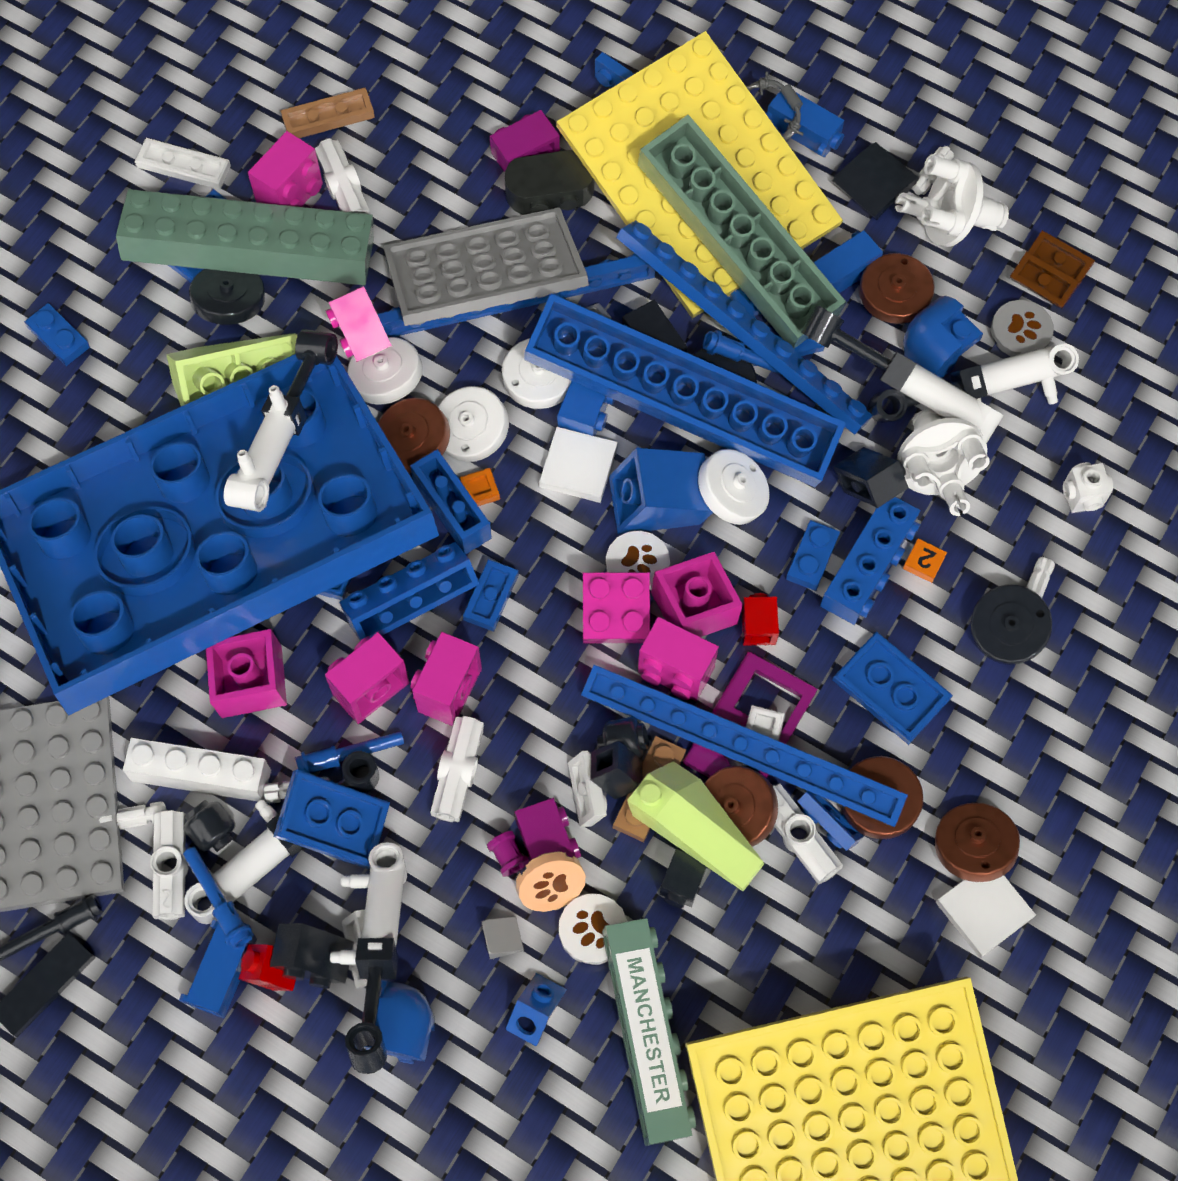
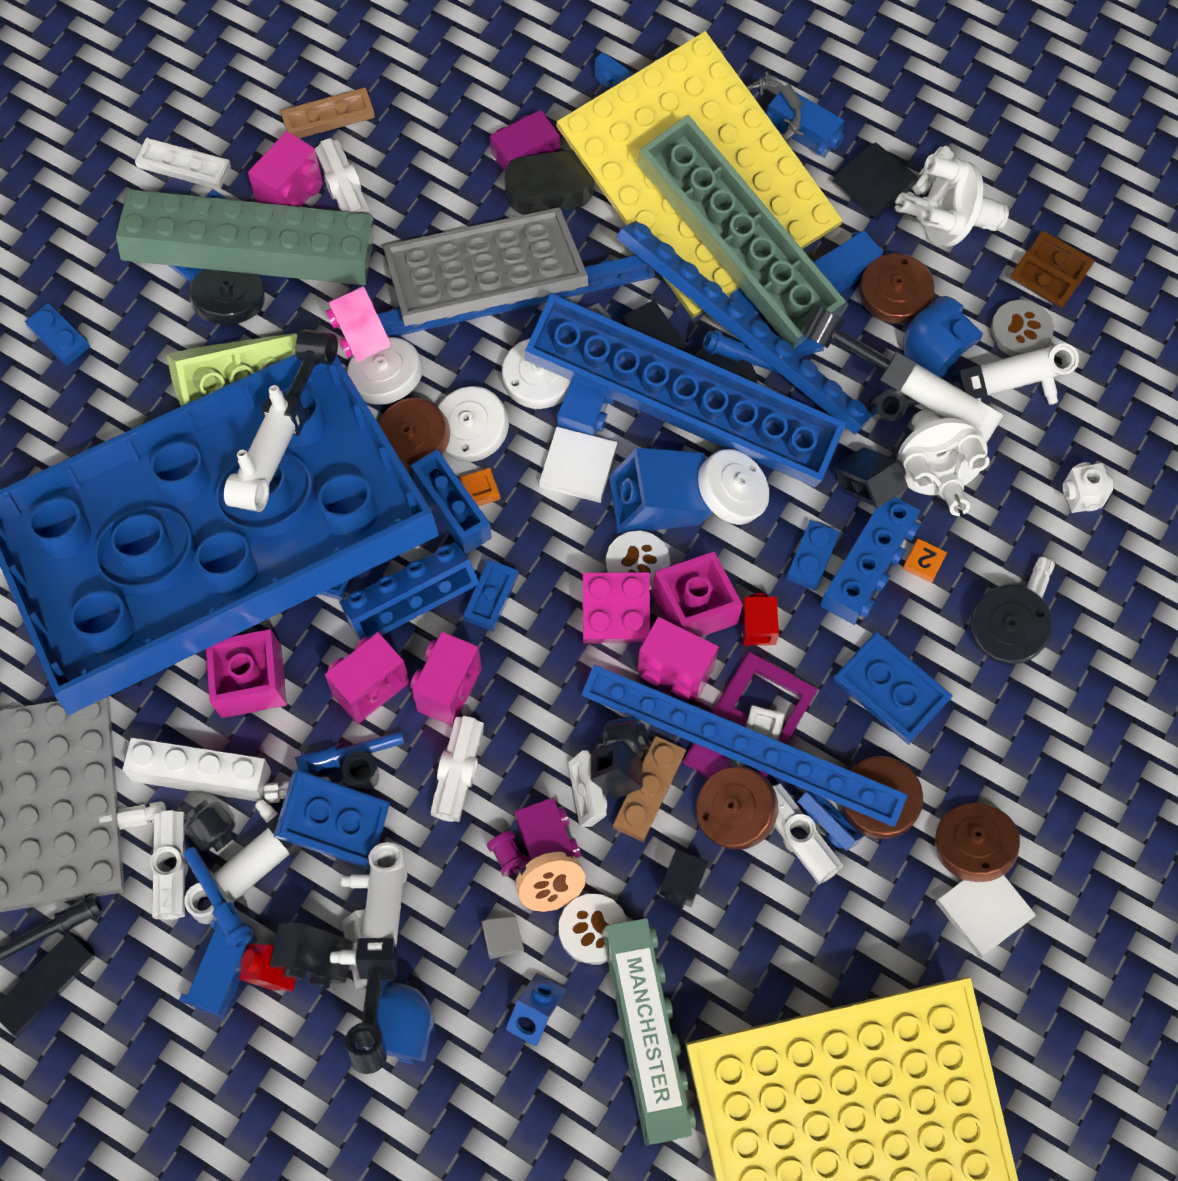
(692, 819): yellowish green wedge -> none

